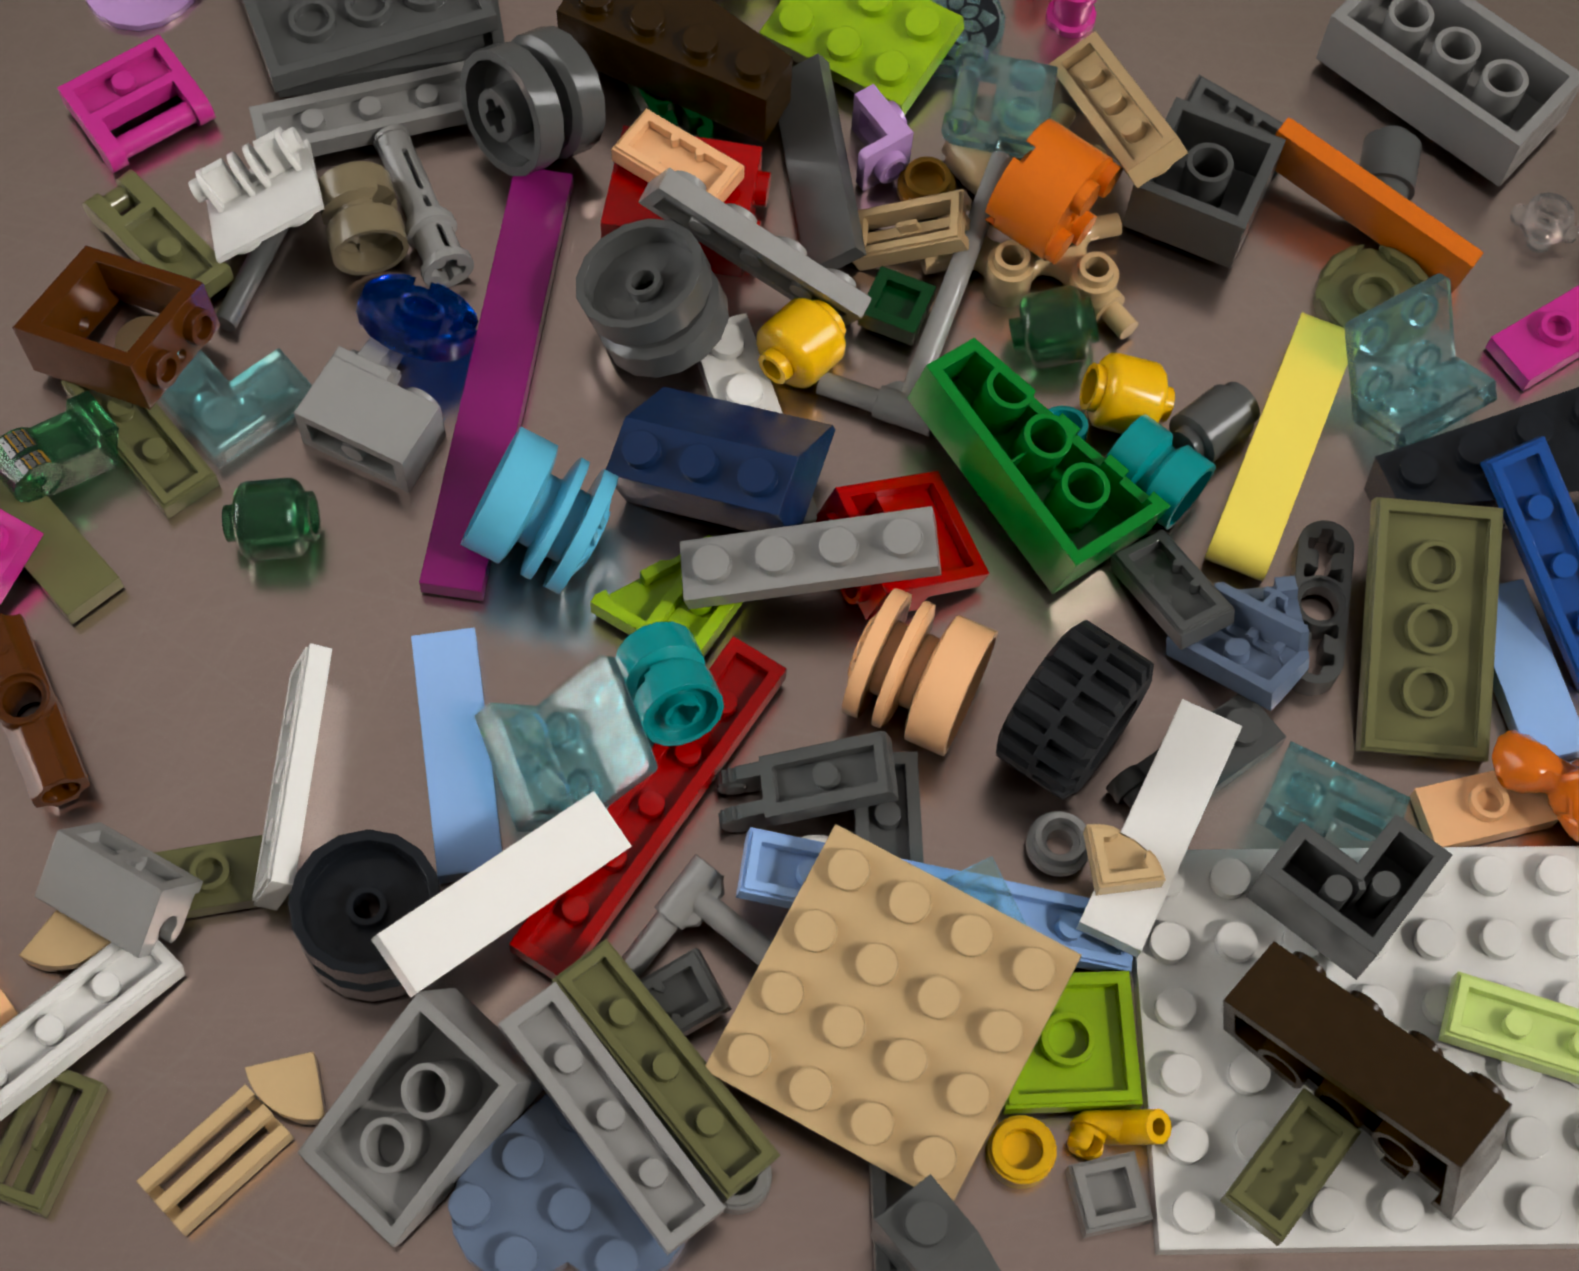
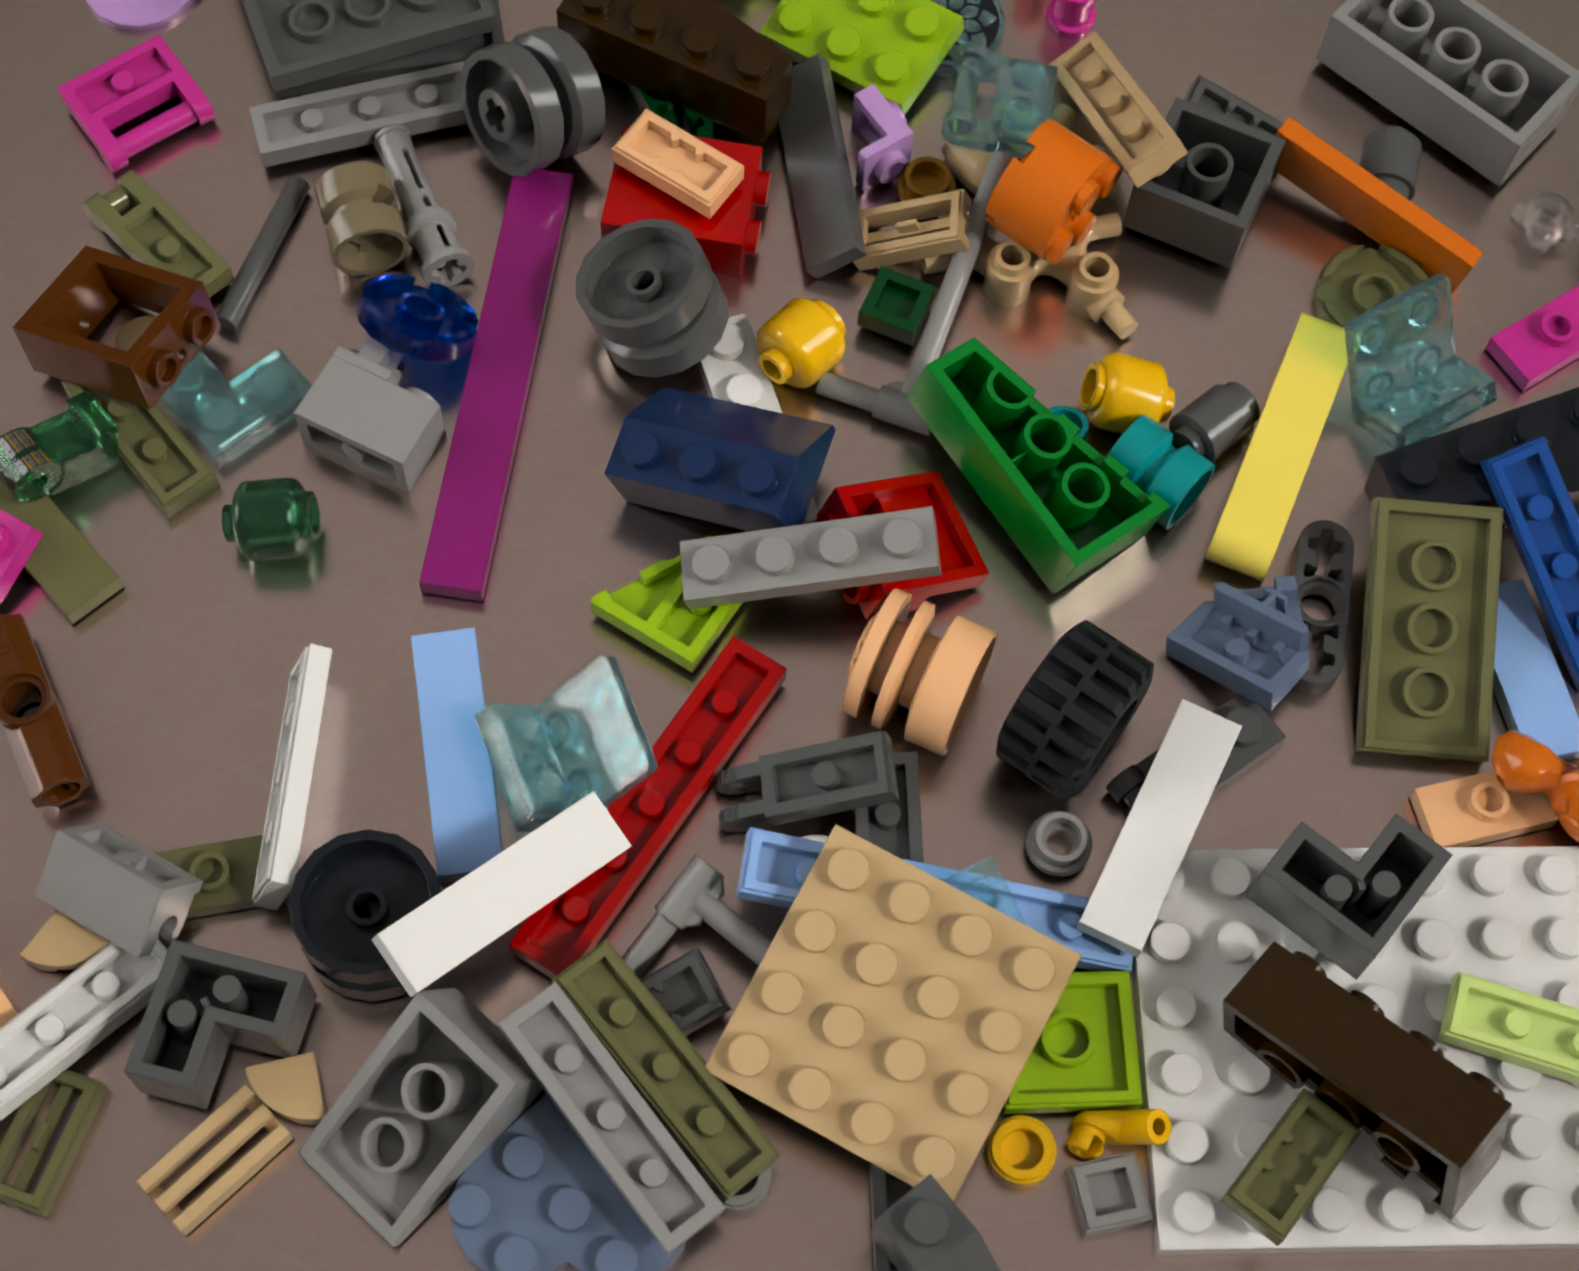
(205, 1005): none -> dark grey brick
(259, 201): white hinge -> none
(540, 511): medium azure wheel -> none
(669, 683): teal wheel -> none
(737, 237): light grey plate -> none
(1055, 327): clear green head -> none
(1119, 861): tan tile -> none
(1172, 589): dark grey plate -> none
(1323, 791): clear light blue plate -> none

